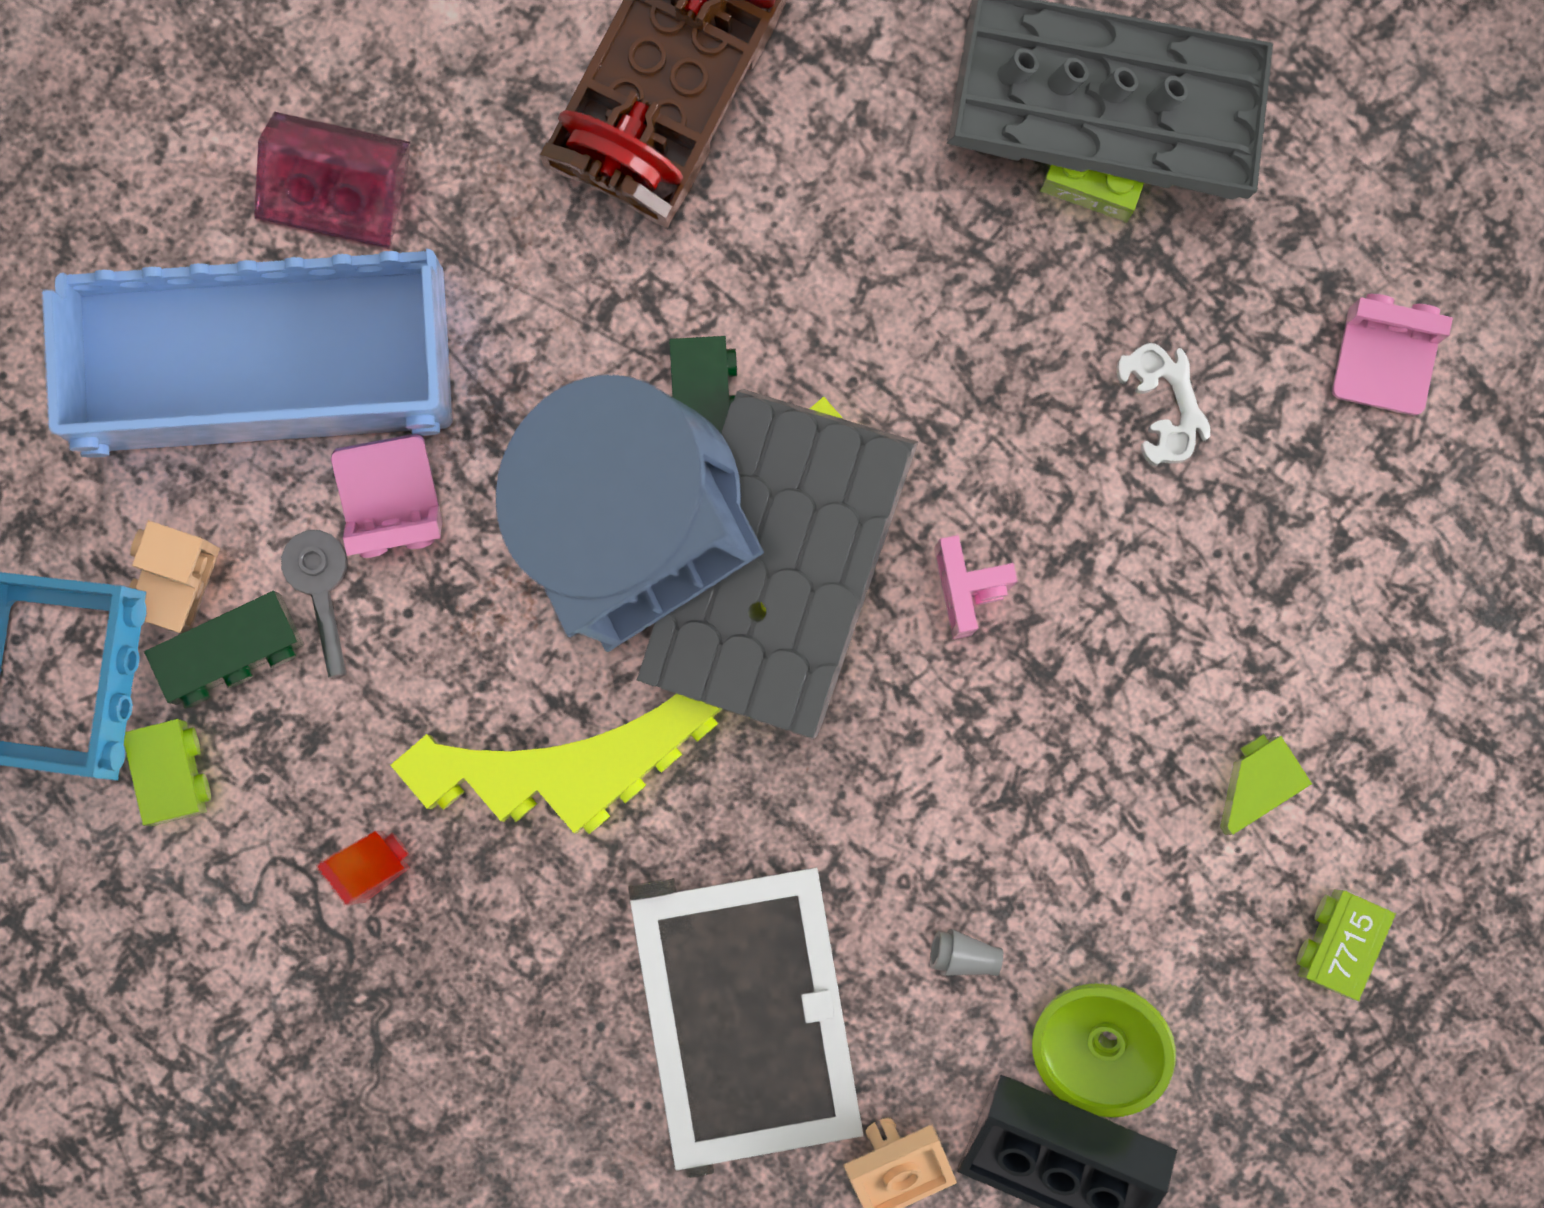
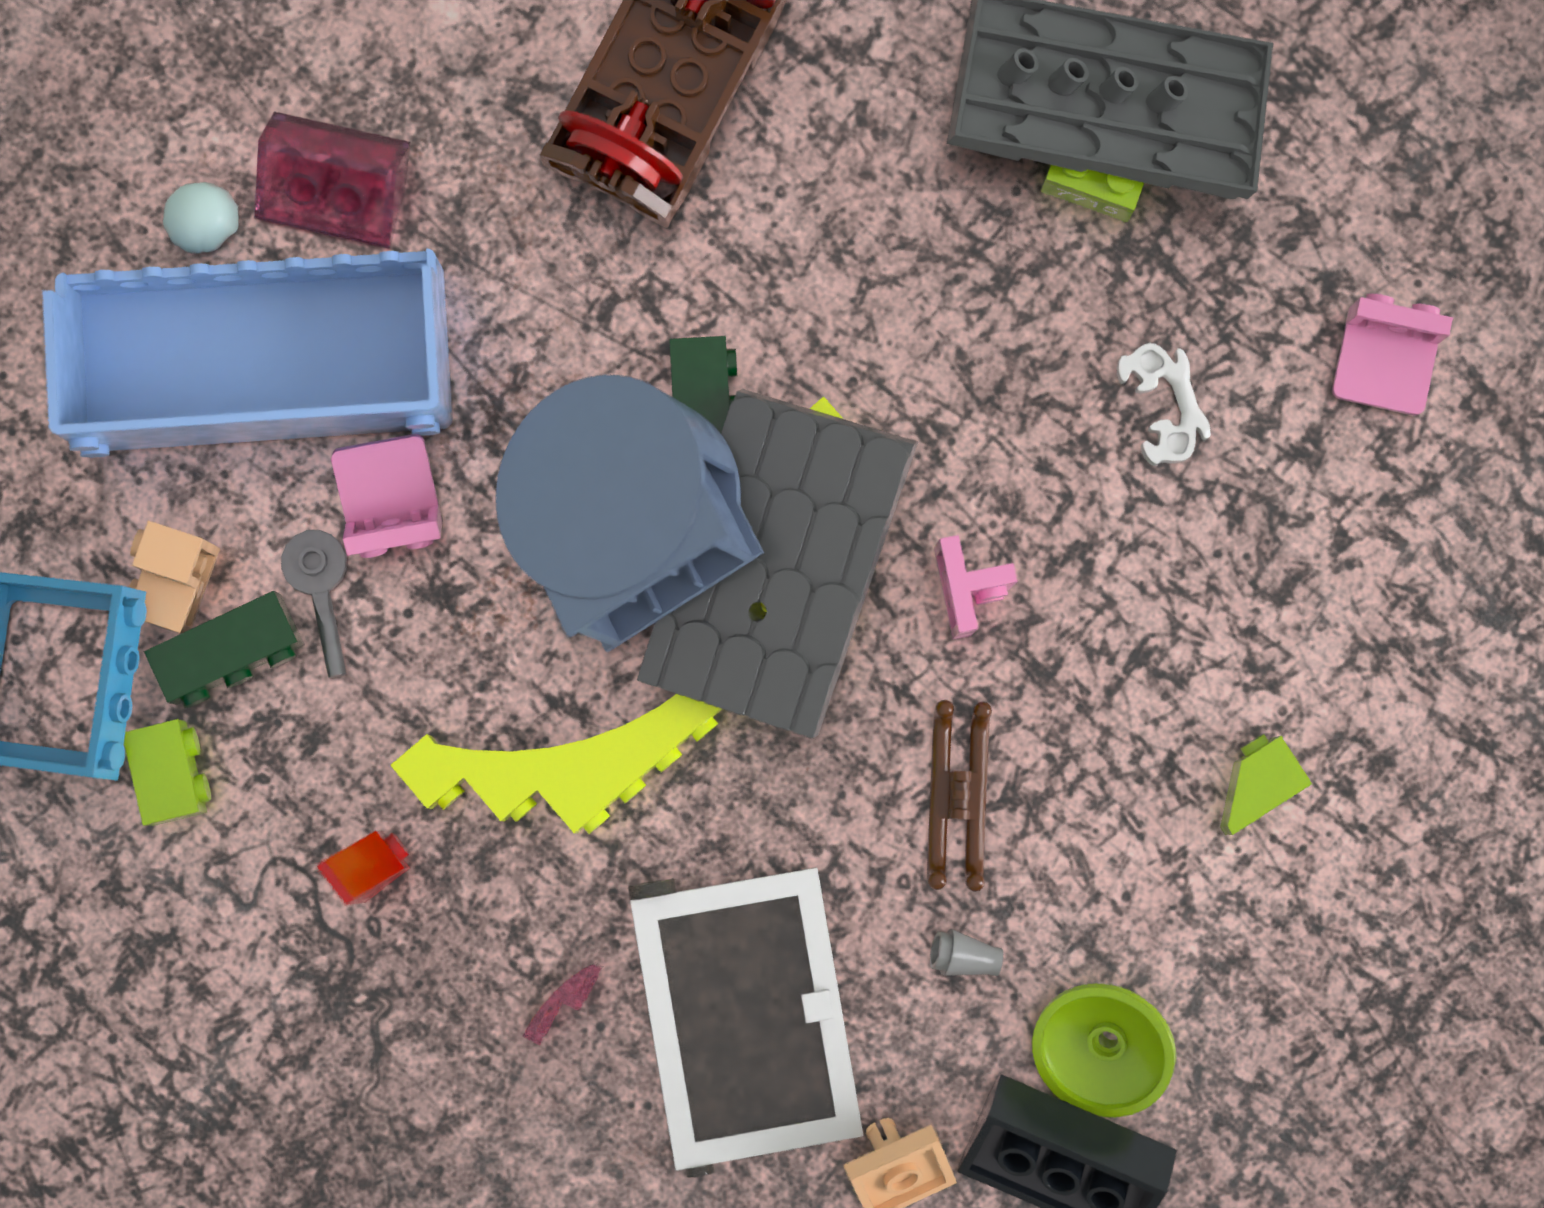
(200, 217): none -> light aqua hair
(572, 993): none -> clear pink slope
(958, 795): none -> reddish brown piece
(1344, 943): lime brick -> none

